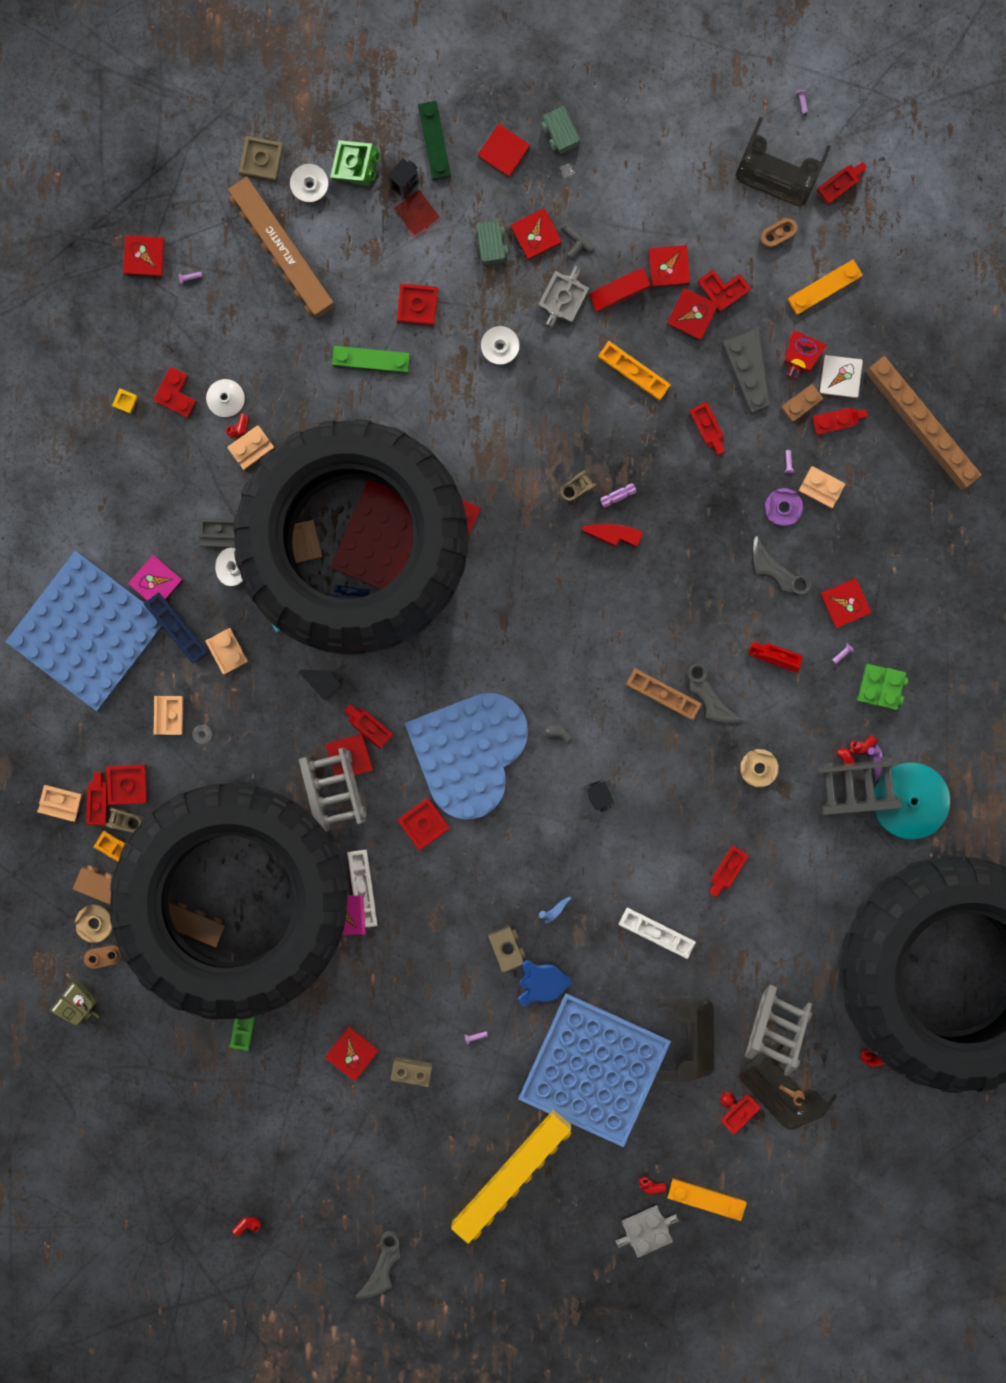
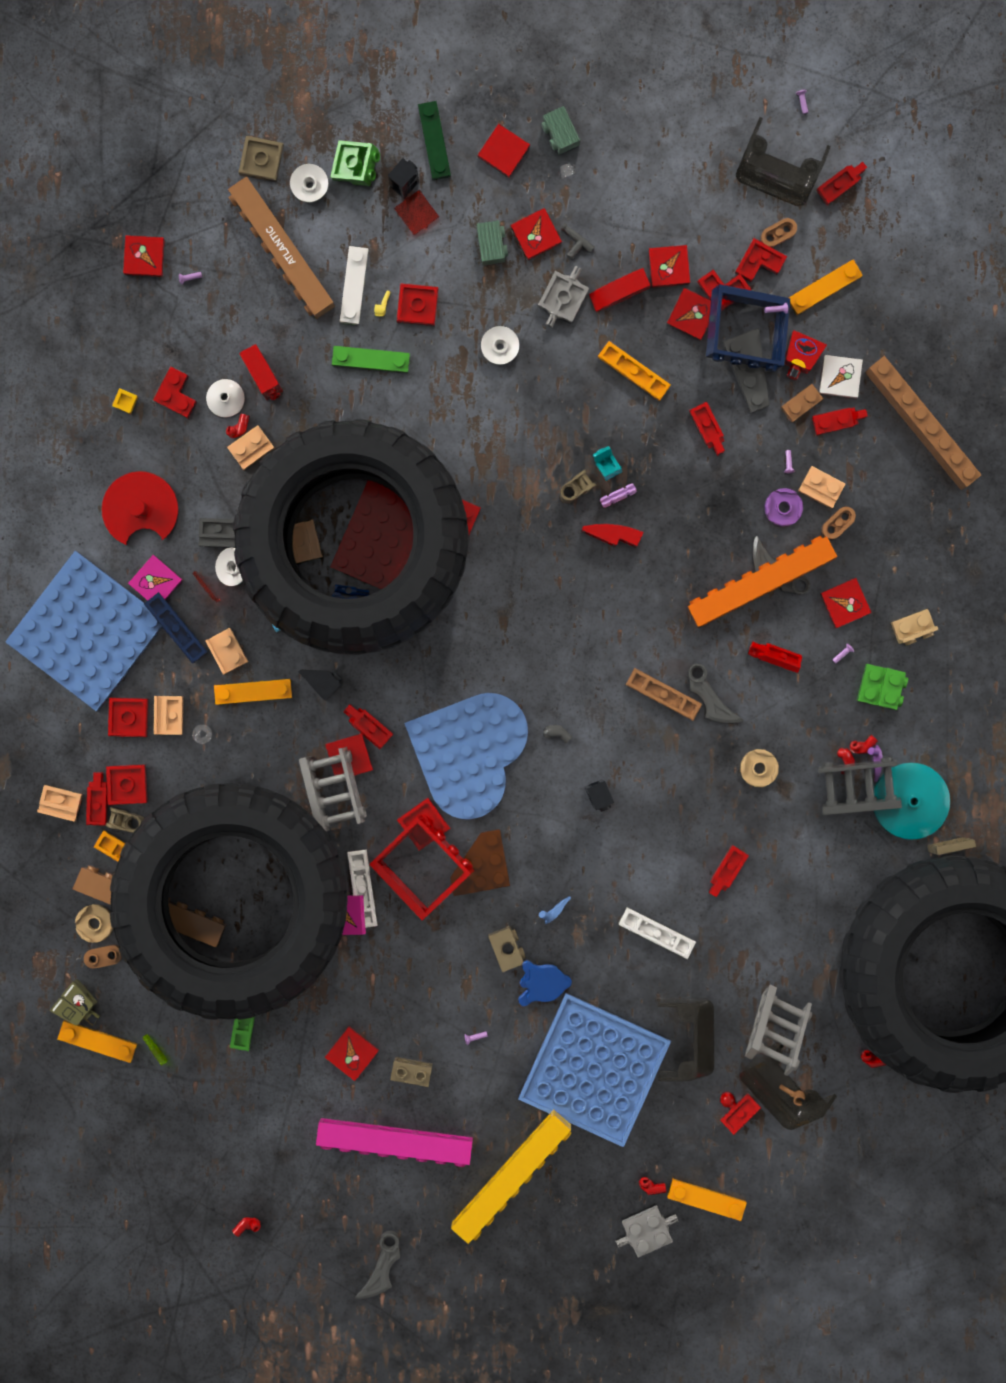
(97, 1041): none -> light orange plate
(128, 717): none -> red tile
(138, 503): none -> red piece
(155, 1050): none -> clear neon green piece
(206, 586): none -> clear red piece
(253, 691): none -> light orange plate
(261, 372): none -> red window
(354, 285): none -> white plate
(380, 310): none -> light yellow hand
(394, 1141): none -> dark pink brick
(398, 885): none -> red window
(488, 865): none -> reddish brown plate
(607, 463): none -> teal bracket
(753, 298): none -> dark blue window
(760, 255): none -> red plate
(762, 582): none -> orange brick
(784, 308): none -> lavender piece
(837, 523): none -> medium nougat plate
(914, 626): none -> tan bracket
(951, 845): none -> dark tan tile

